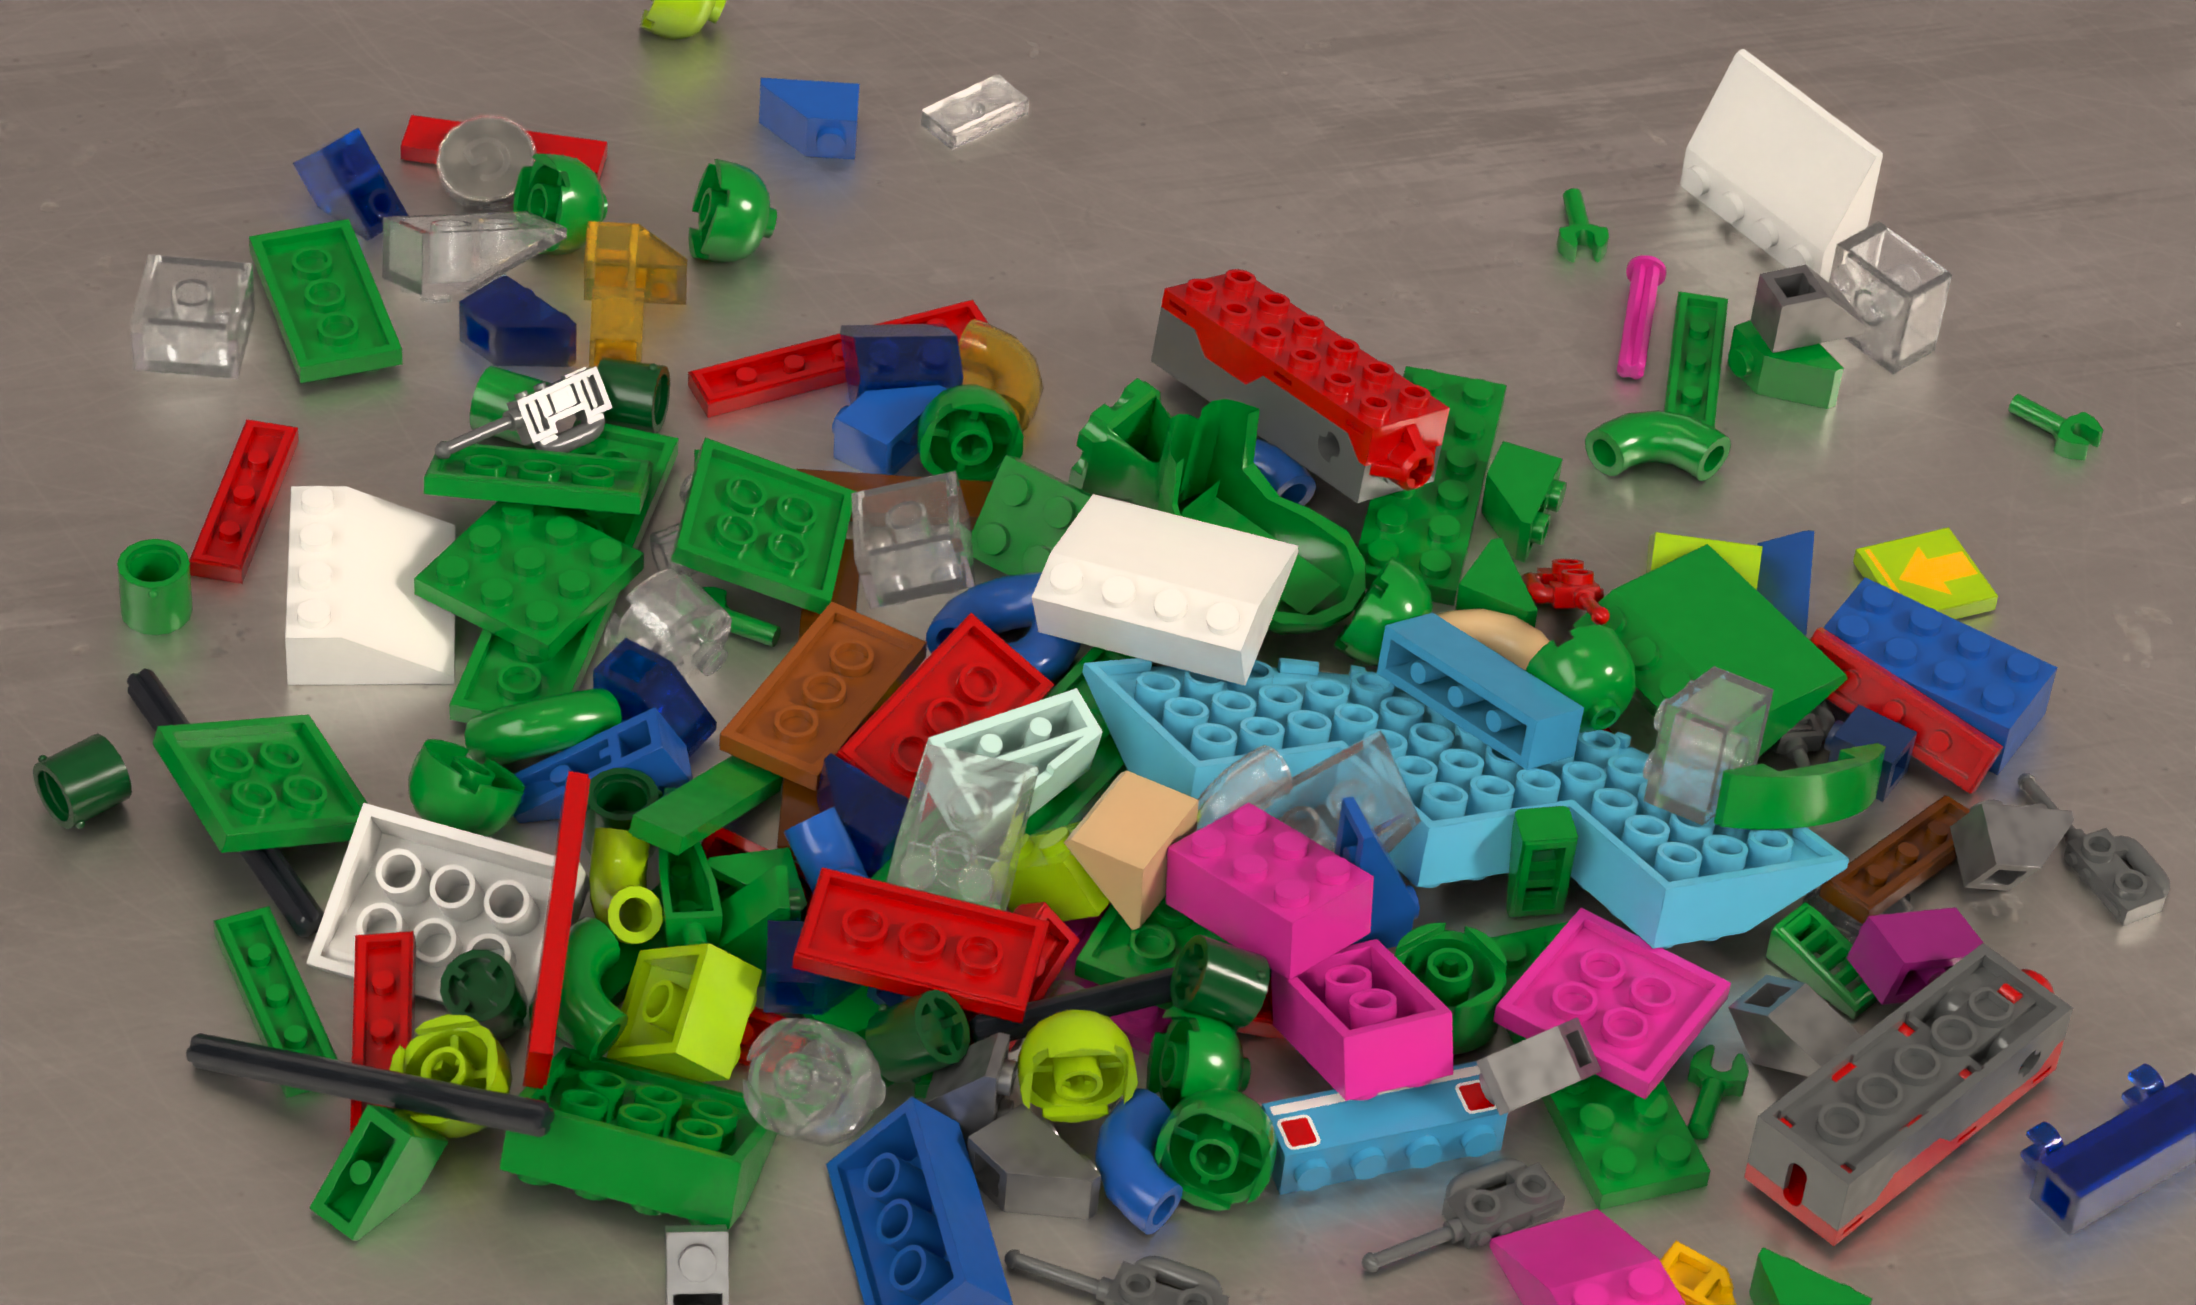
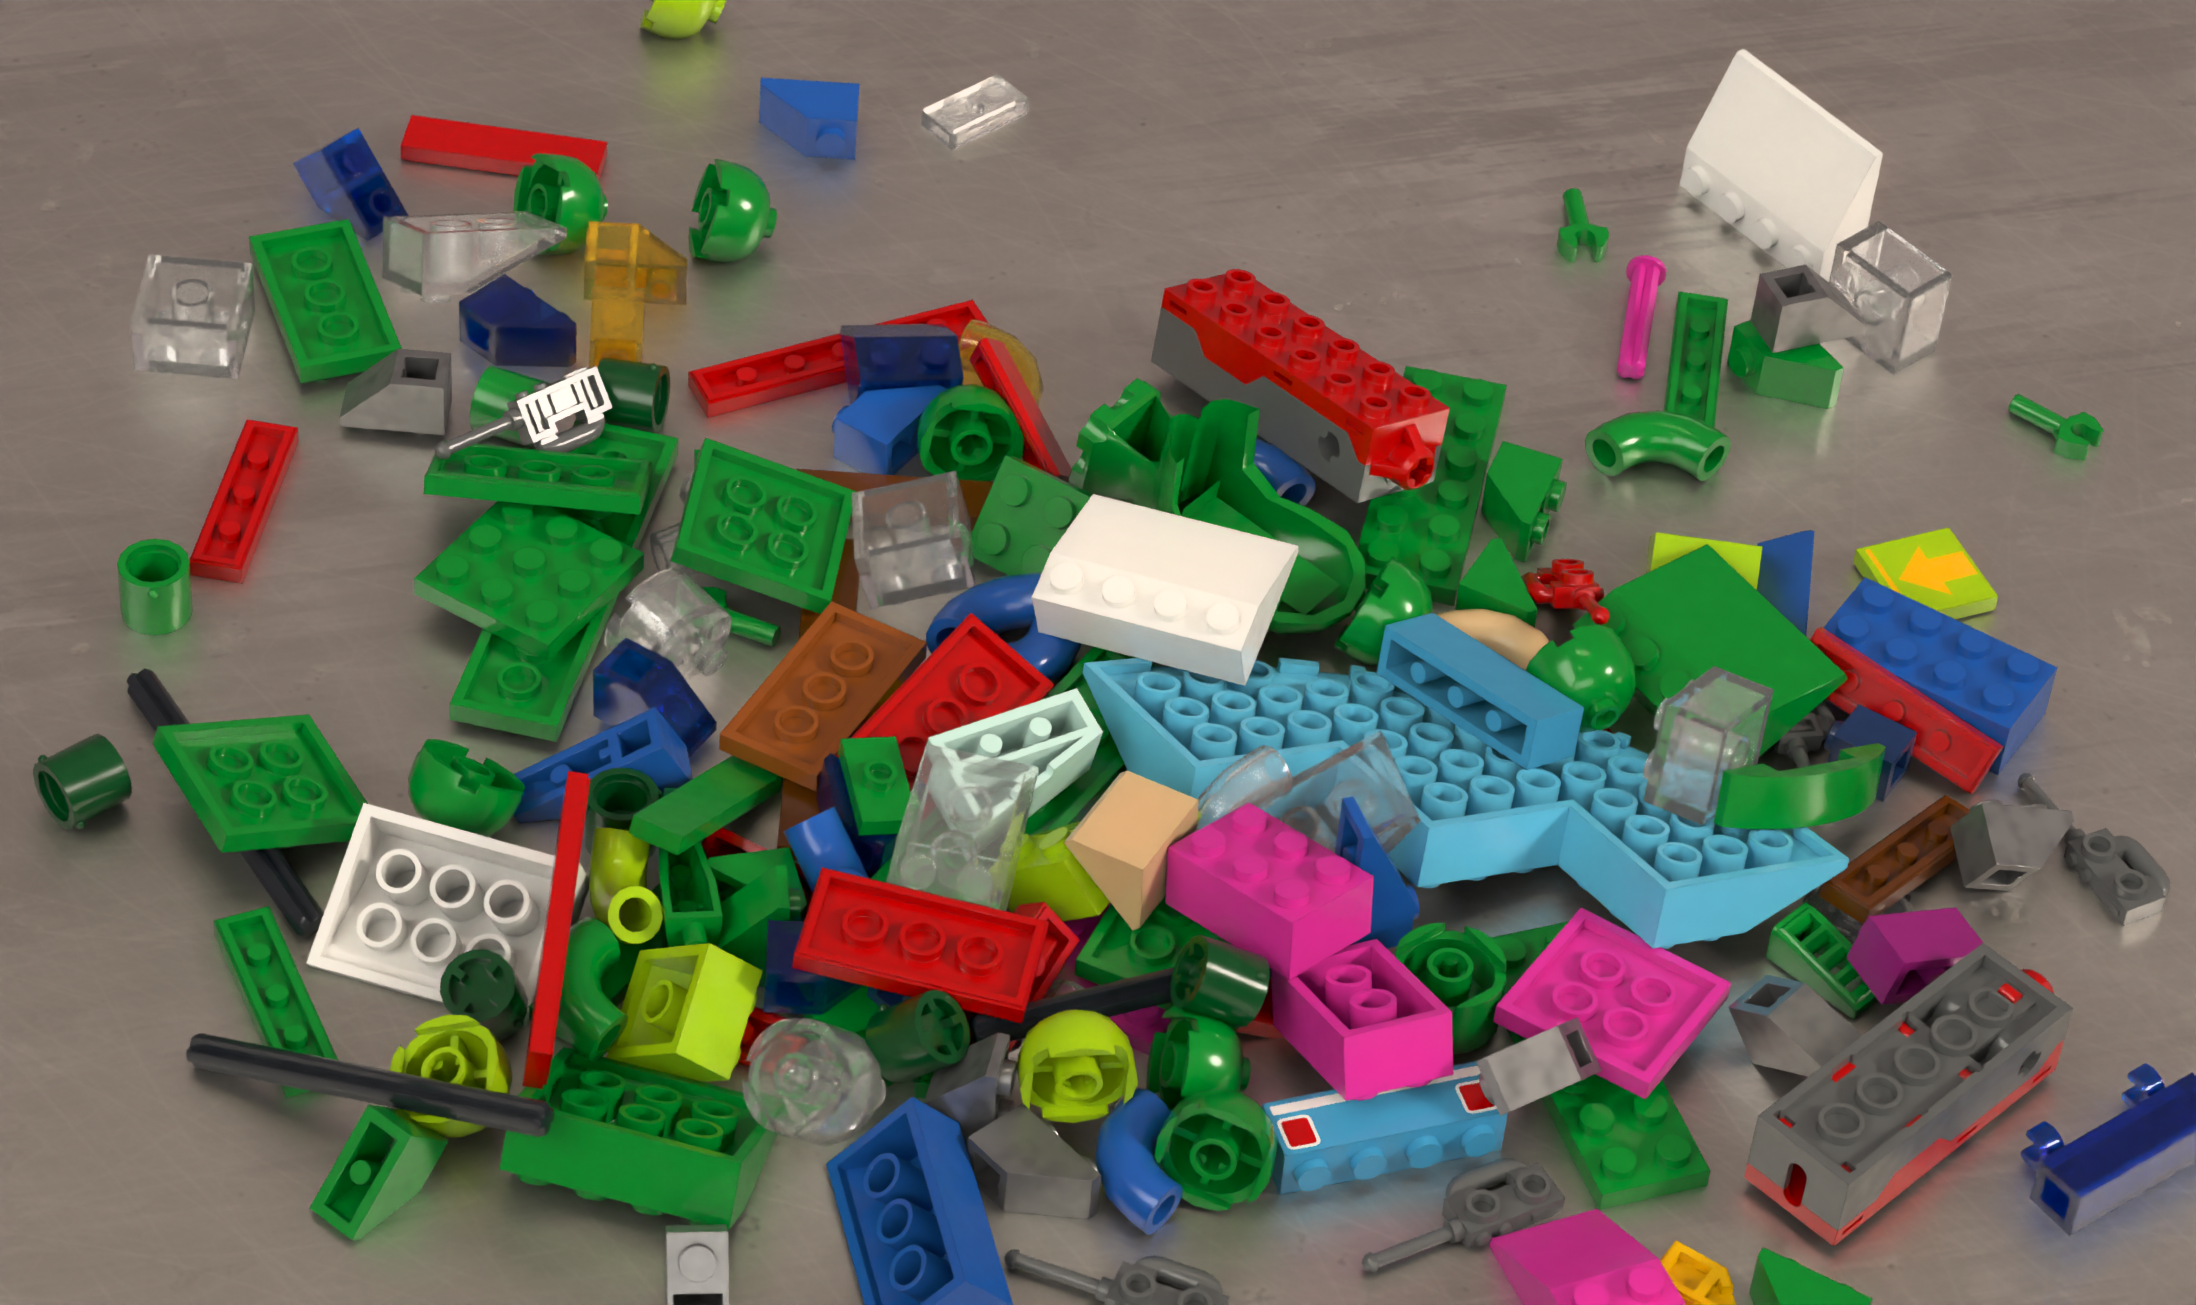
(354, 595): white slope -> none
(382, 1002): red tile -> none
(401, 394): none -> flat silver slope
(483, 161): tile -> none
(540, 725): green cylinder -> none
(875, 783): none -> green plate
(1000, 374): none -> red slope
(1540, 857): green slope -> none
(1713, 1087): green bar -> none

